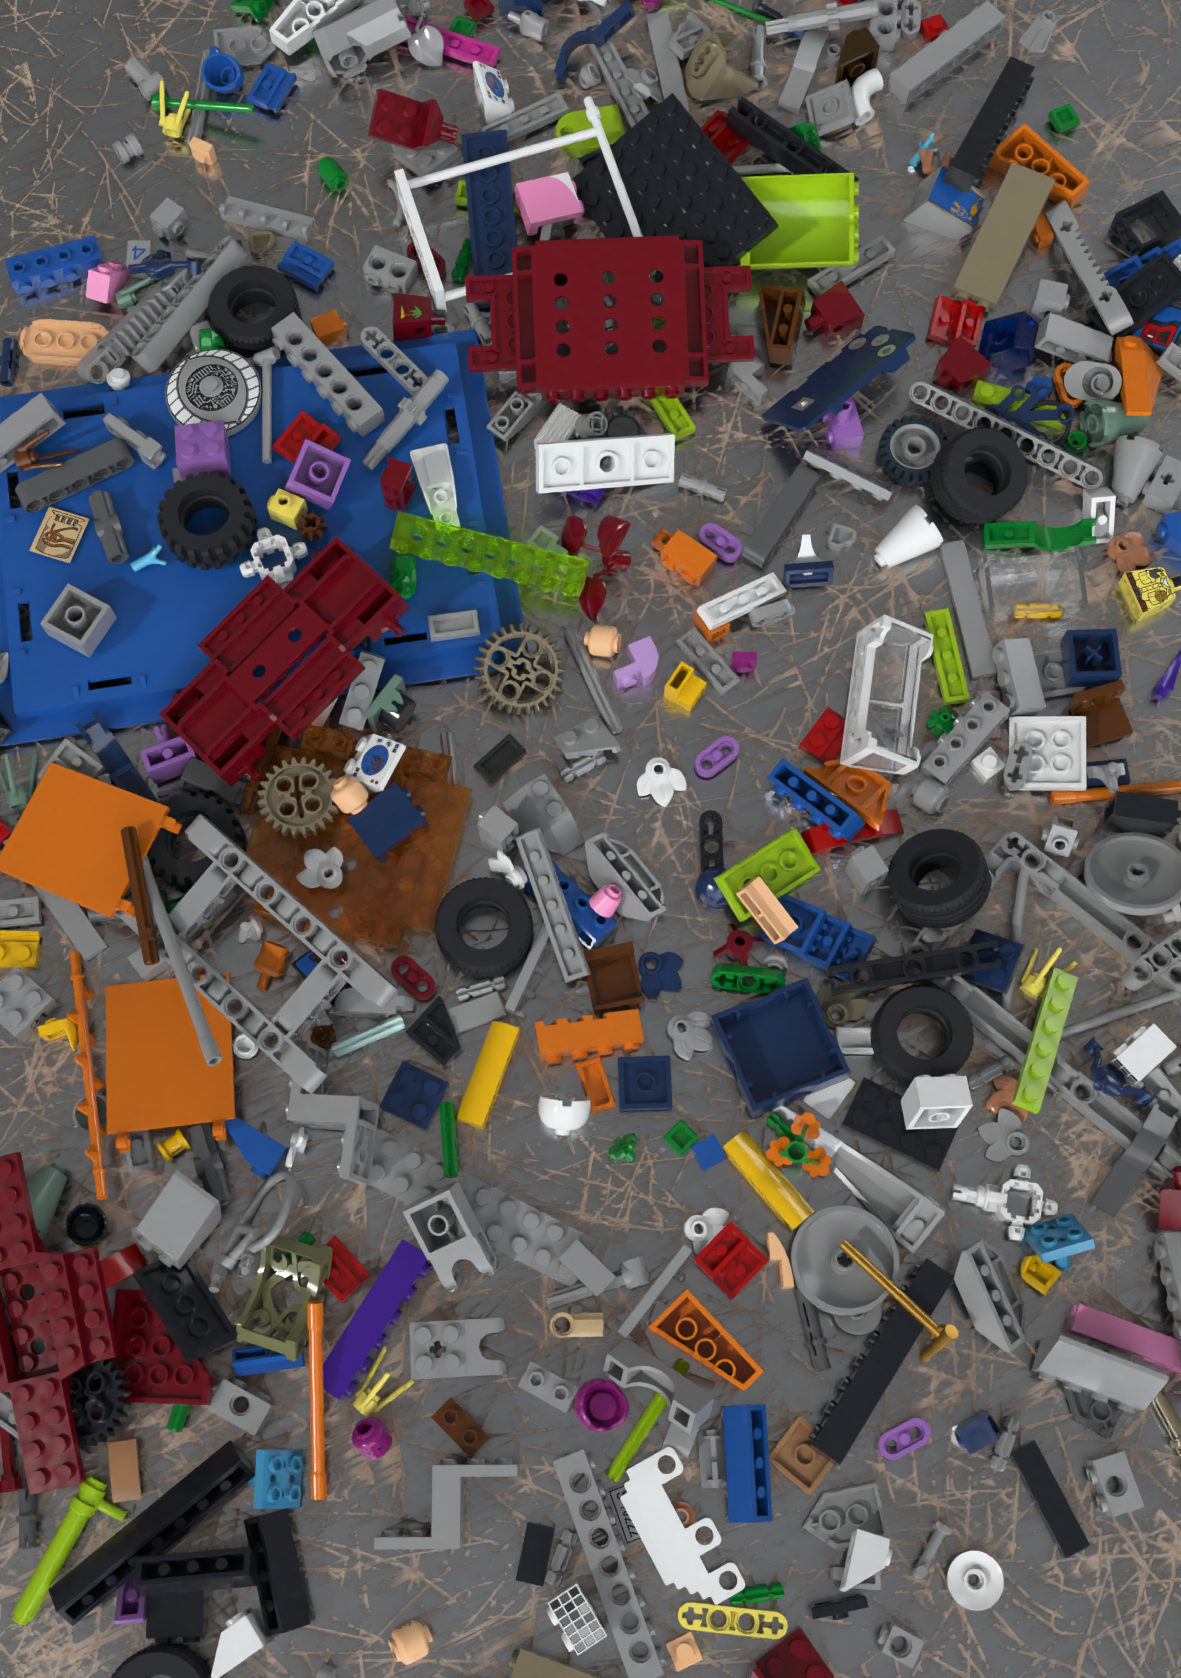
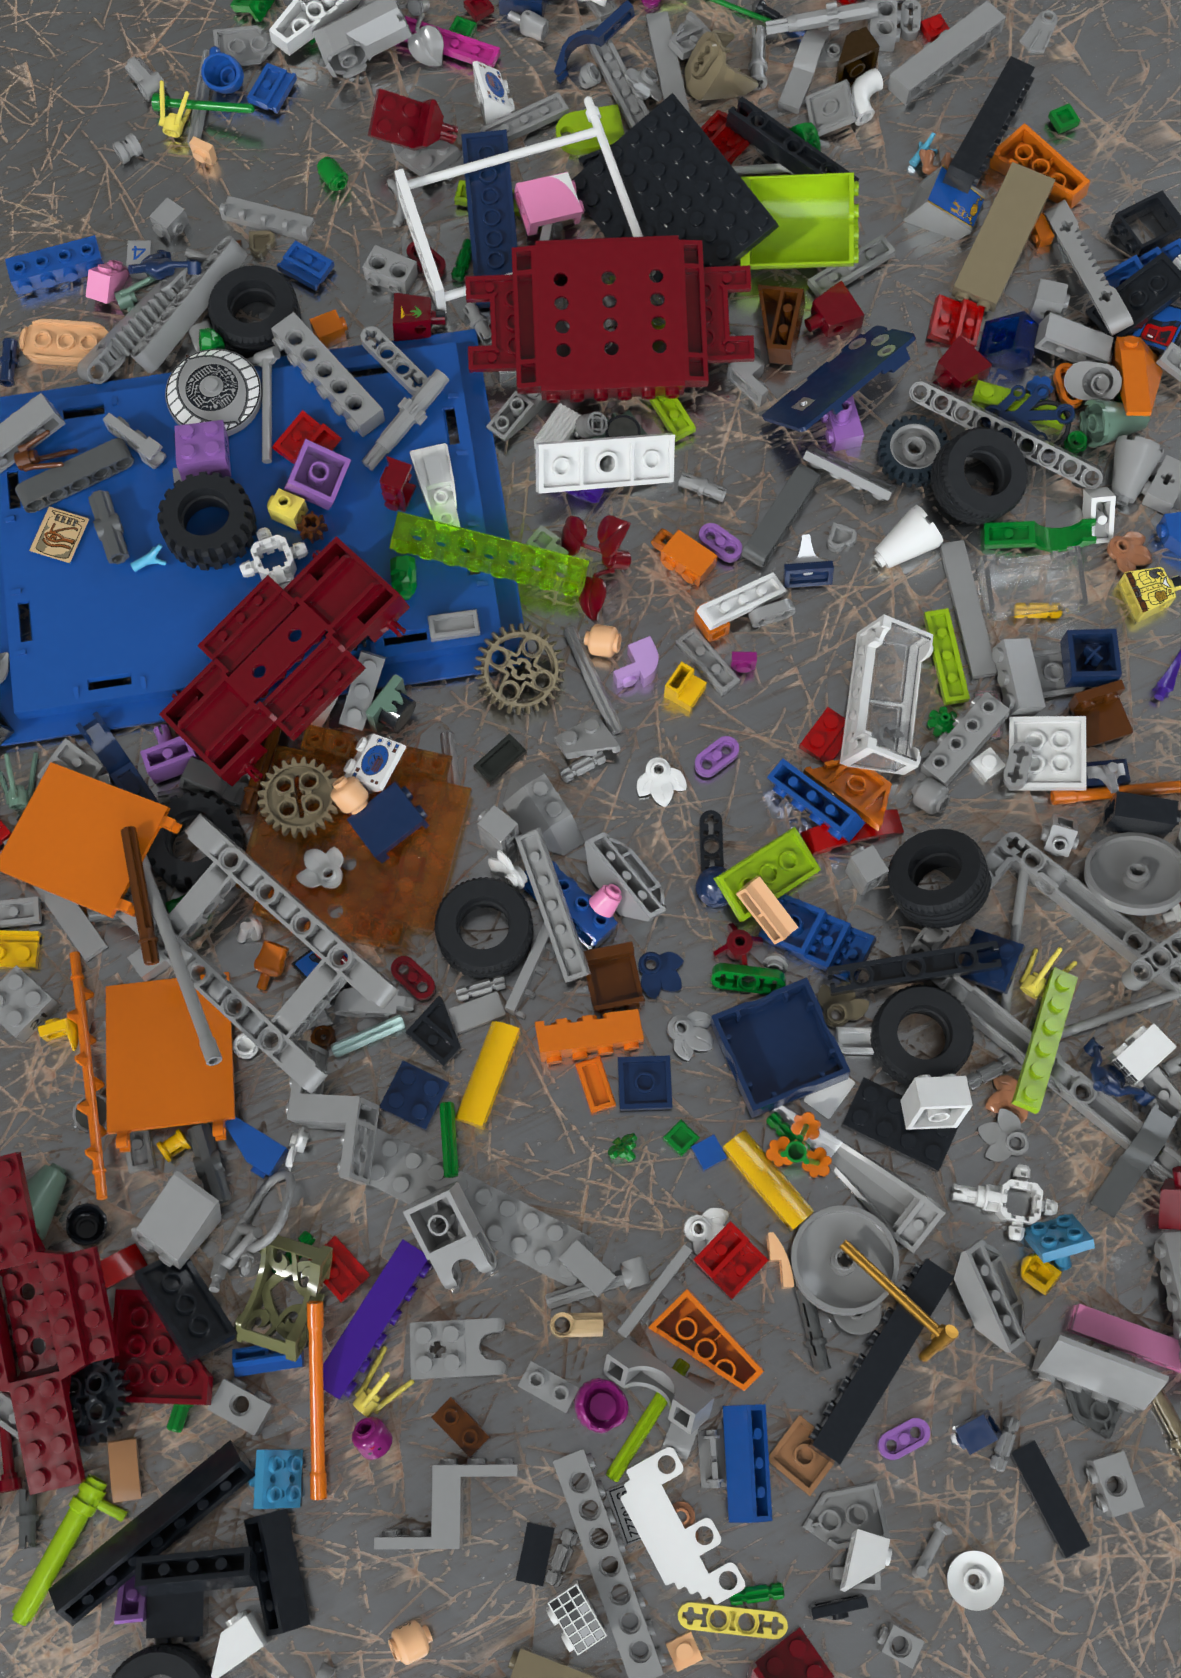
(78, 620): light grey brick -> none
(118, 378): white plate -> none
(563, 1112): white cylinder -> none

